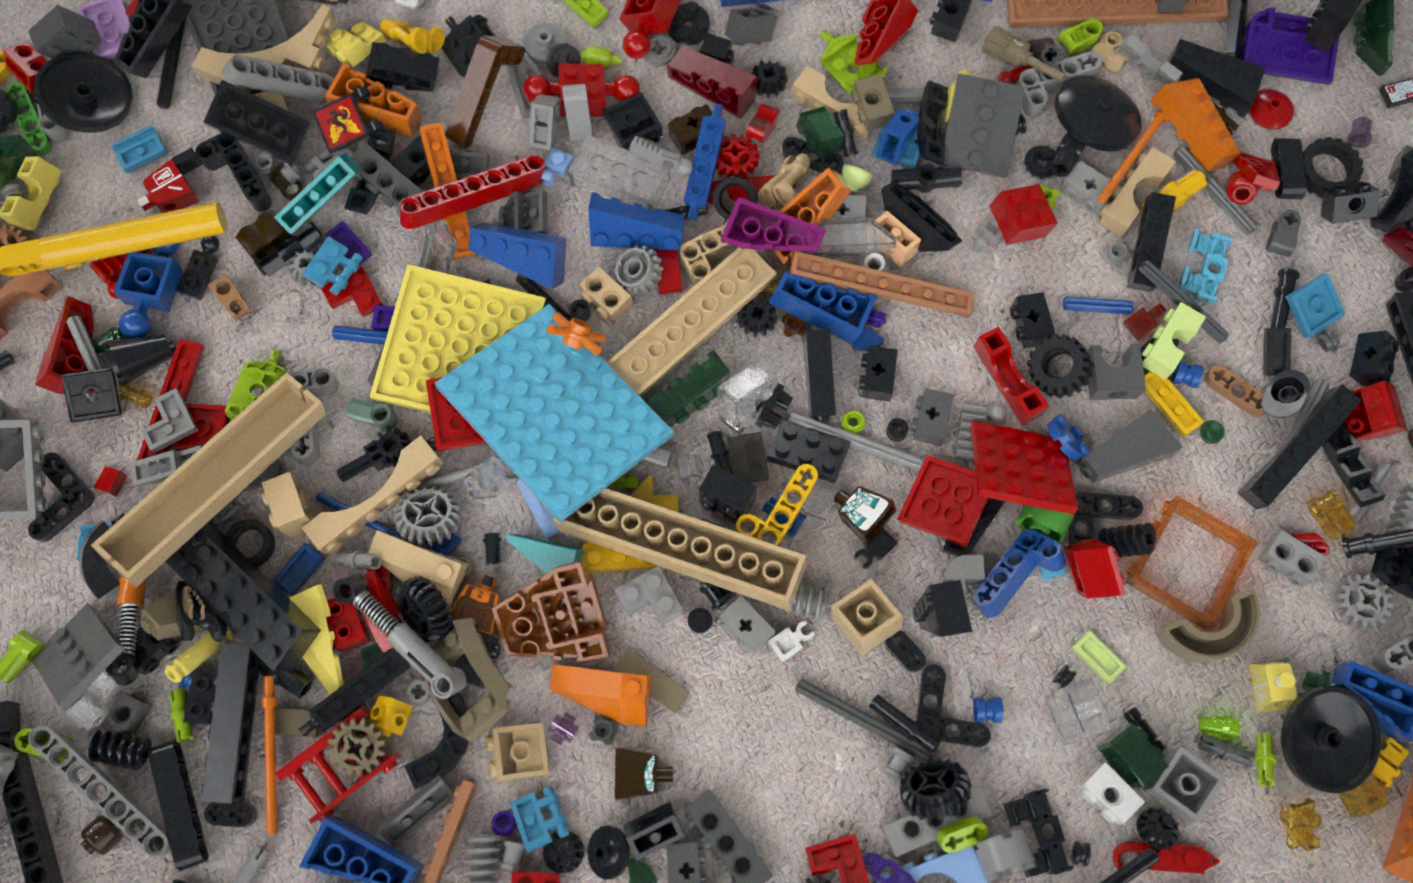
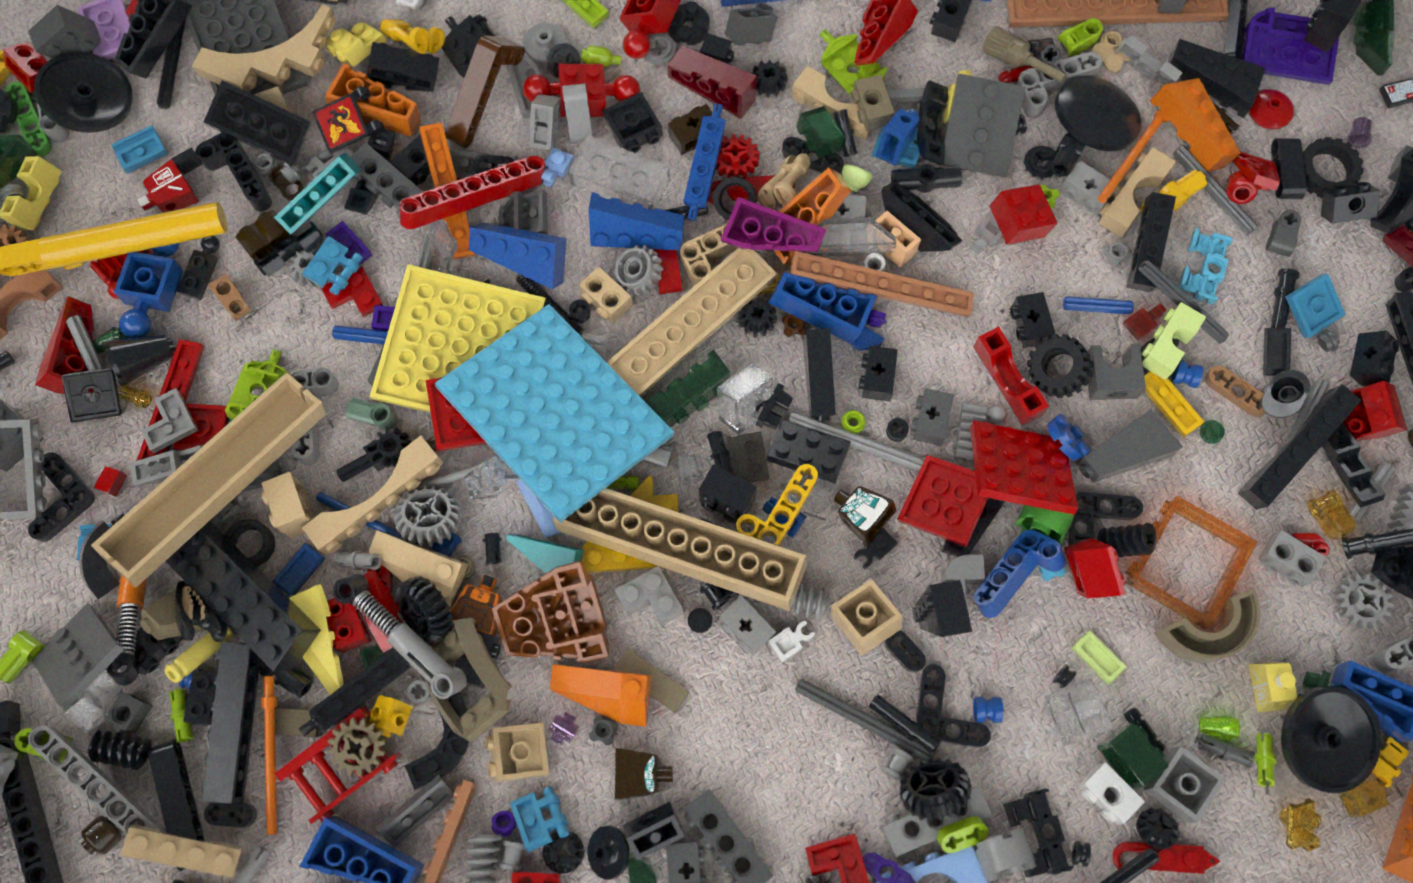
(172, 850): none -> tan arch
(277, 78): light grey beam -> none
(491, 159): none -> black beam
(576, 333): orange bar -> none
(661, 156): light grey gear -> none
(763, 123): red leg -> none

